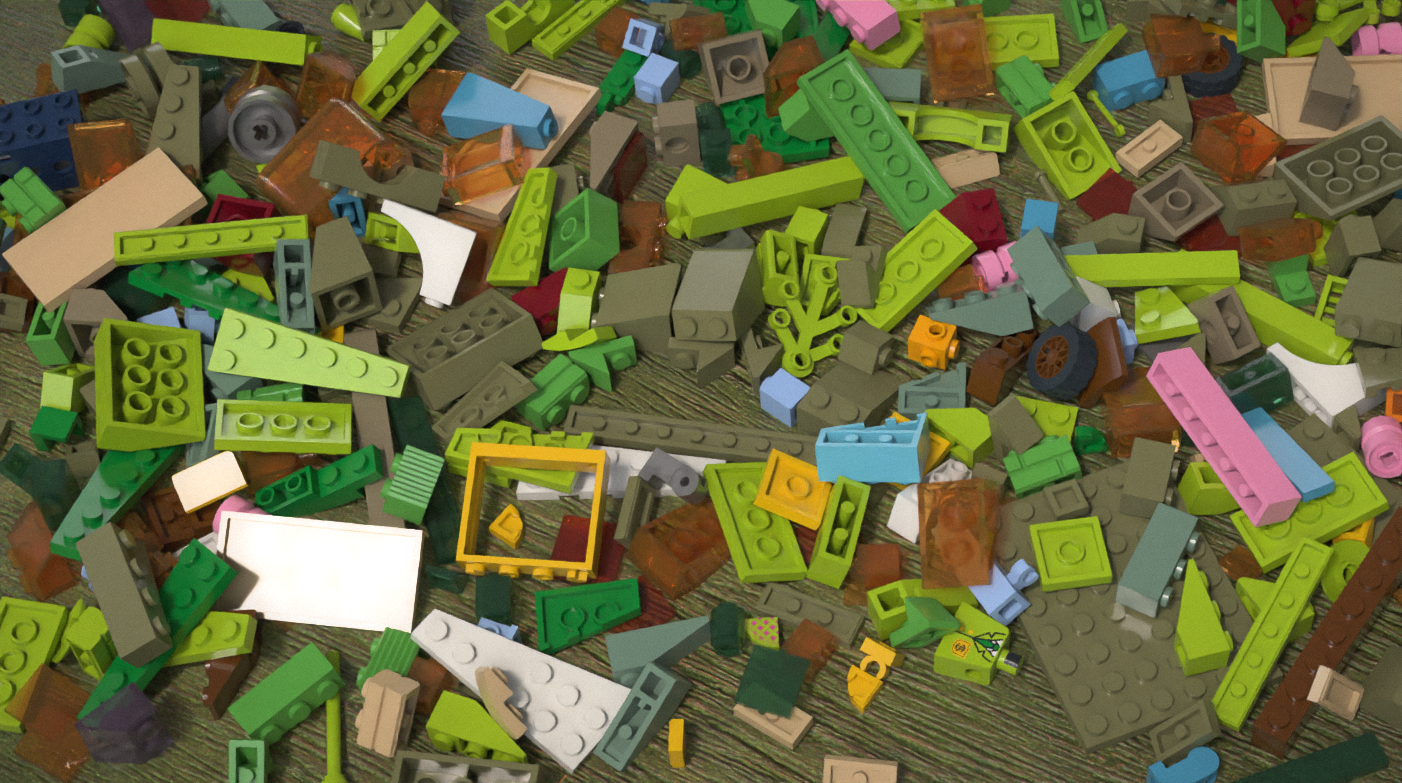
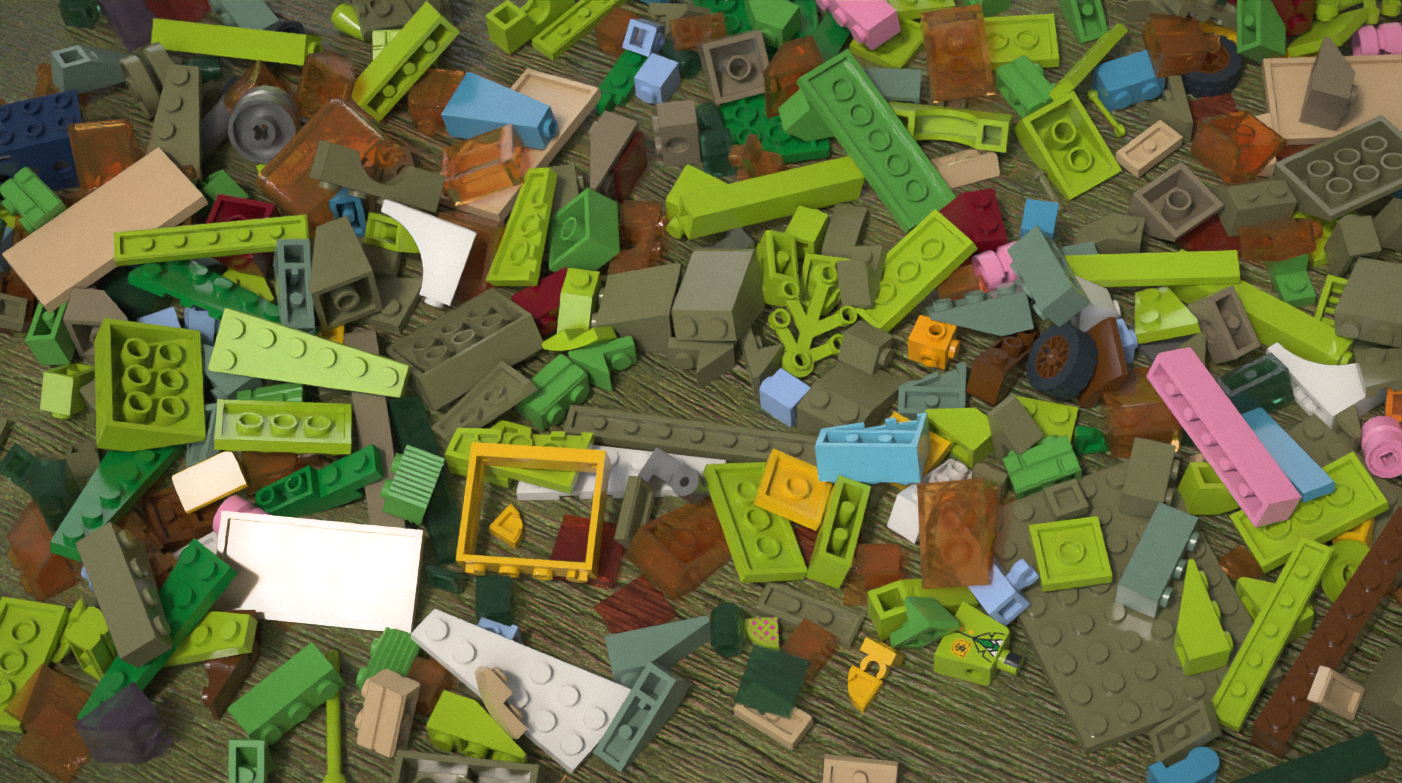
(53, 426): green panel -> none
(92, 32): lime wheel -> none
(583, 611): green wing -> none
(677, 743): yellow tile -> none
(1107, 196): clear red piece -> none

